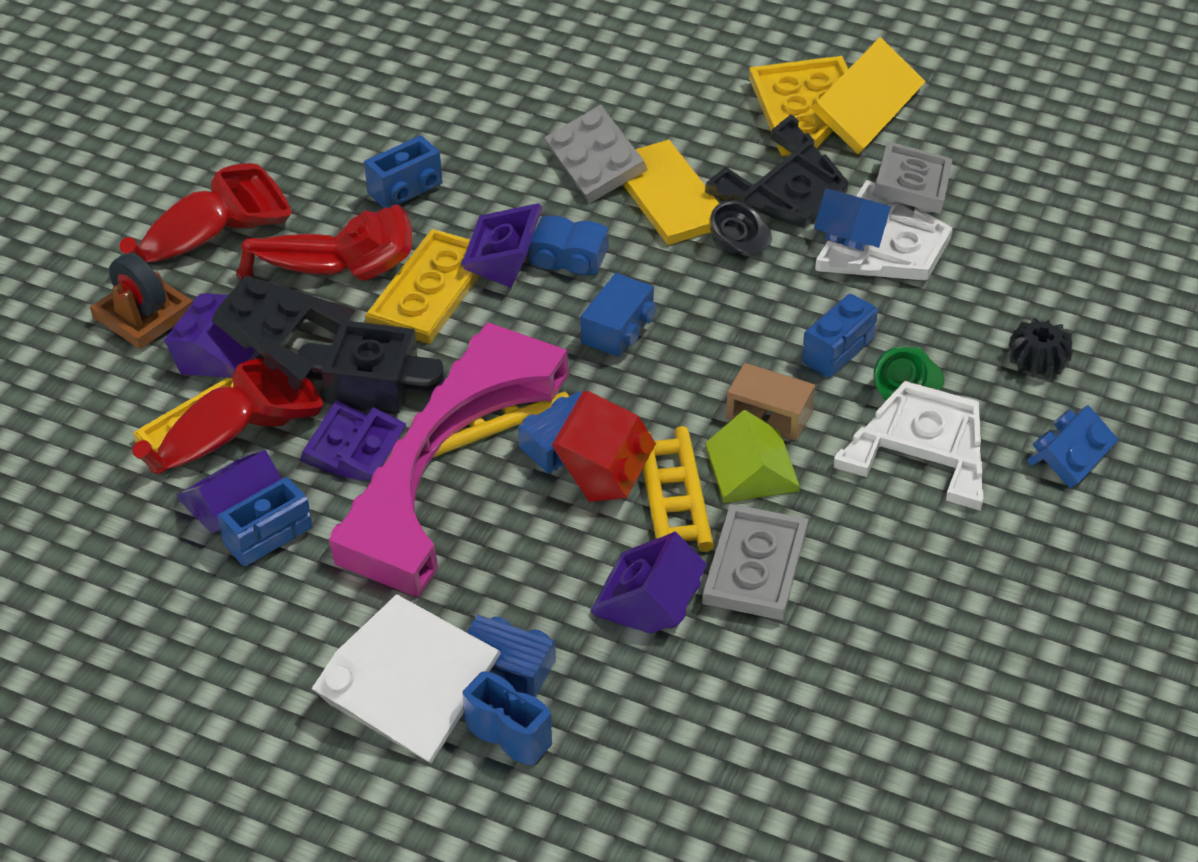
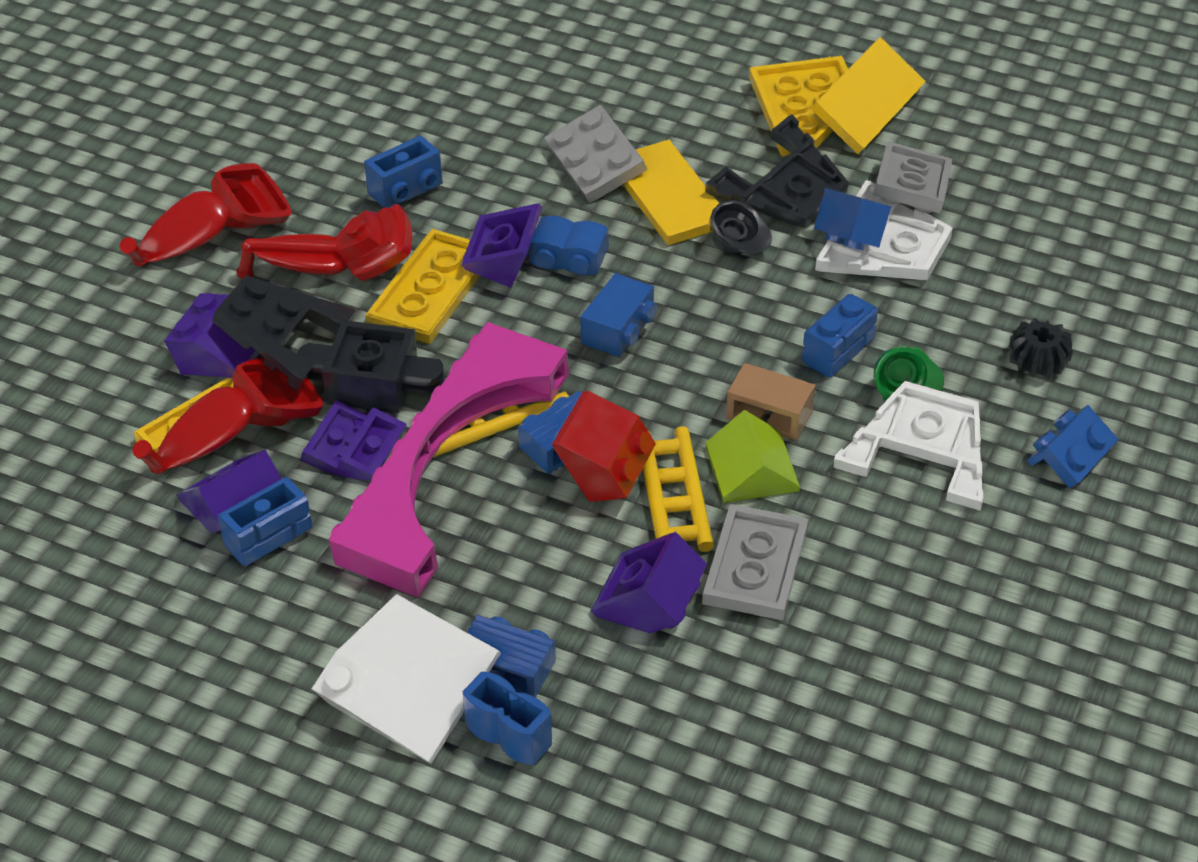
(140, 302): dark orange plate -> none

